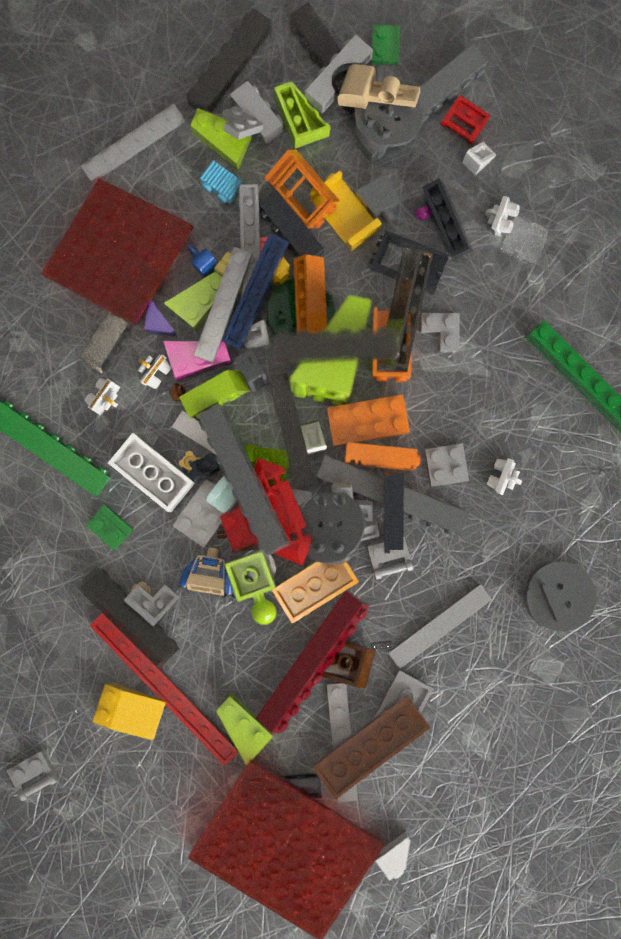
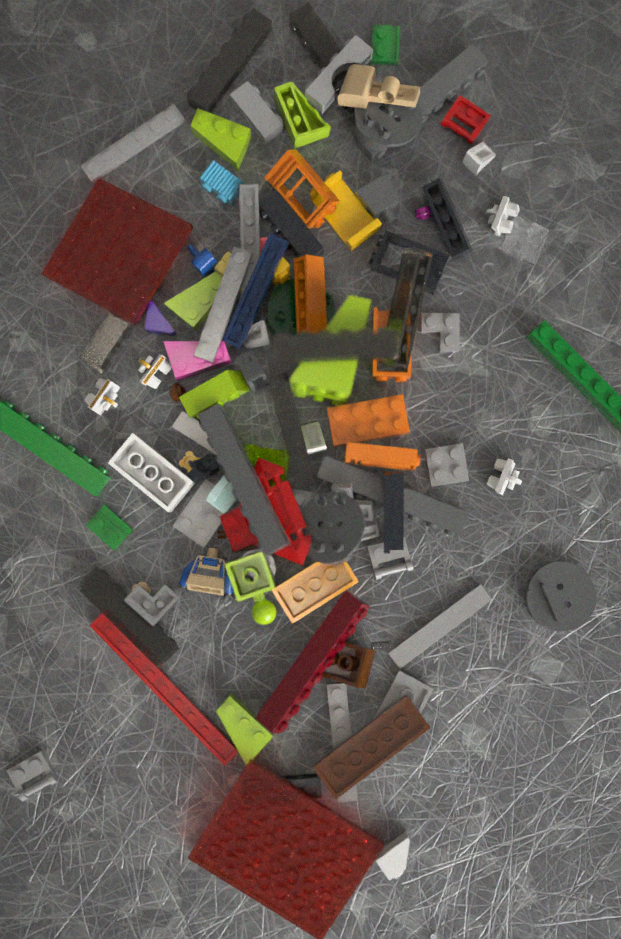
(129, 711): yellow slope -> none
(240, 123): light grey plate -> none

